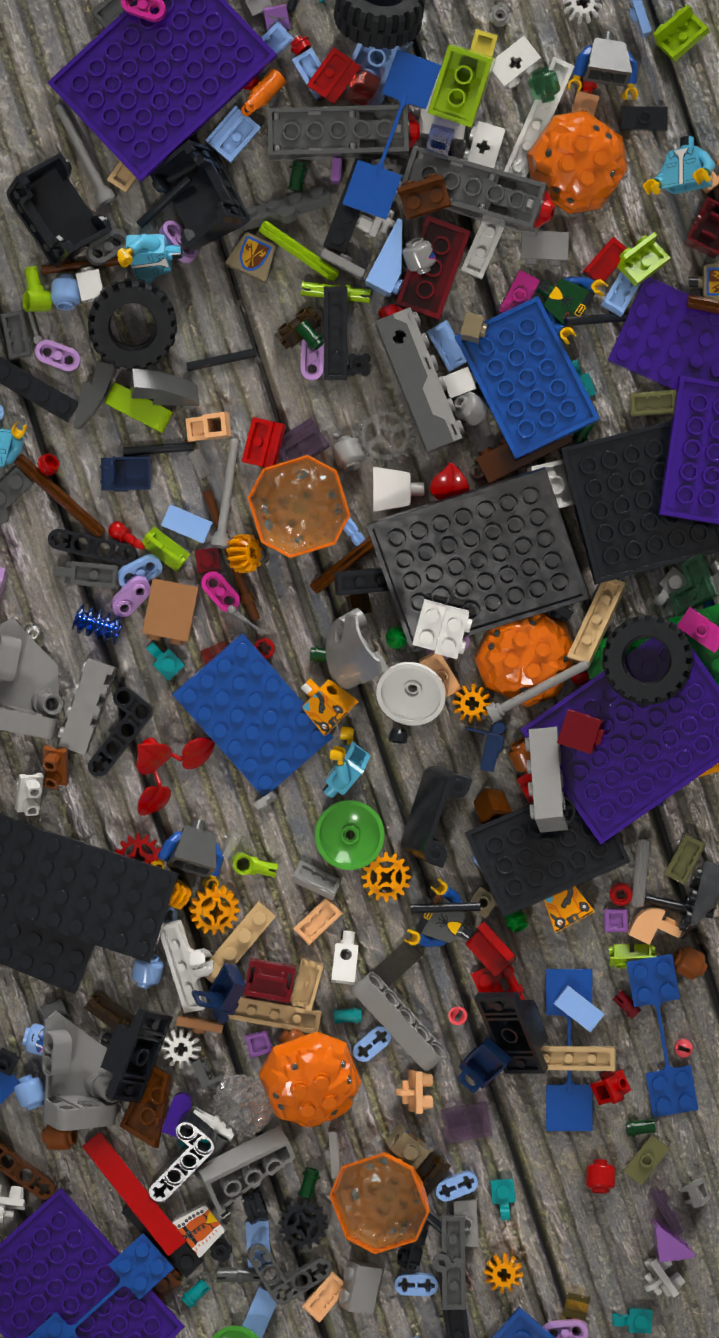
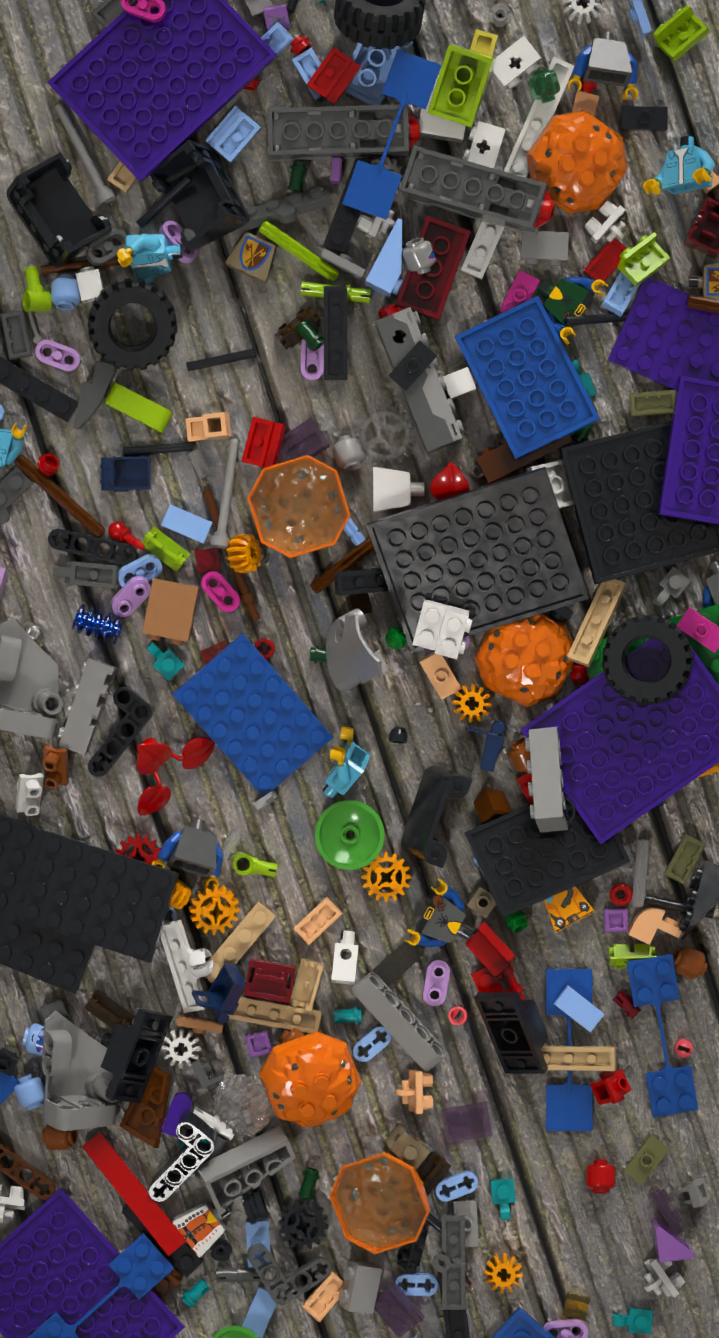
(147, 973): light blue head -> none
(163, 388): dark grey slope -> none
(232, 610): light grey hinge -> none
(263, 91): orange piece -> none
(316, 880): light grey plate -> none
(327, 704): light orange torso -> none
(332, 1152): light grey plate -> none
(363, 87): clear red panel -> none
(363, 359): black plate -> none
(397, 1310): none -> clear purple plate
(411, 704): white dish -> none
(412, 365): none -> black plate
(424, 196): reddish brown bracket -> none
(436, 983): none -> lavender plate
(439, 139): clear blue brick -> none
(445, 907): black bar -> none
(446, 345): light blue plate -> none
(471, 408): light grey head -> none
(473, 327): dark tan plate -> none
(483, 1065): dark blue piece -> none
(498, 710): light grey piece -> none
(581, 731): dark red piece -> none
(612, 214): none -> white hips
(640, 1127): dark green pin -> none
(699, 586): clear green plate -> none

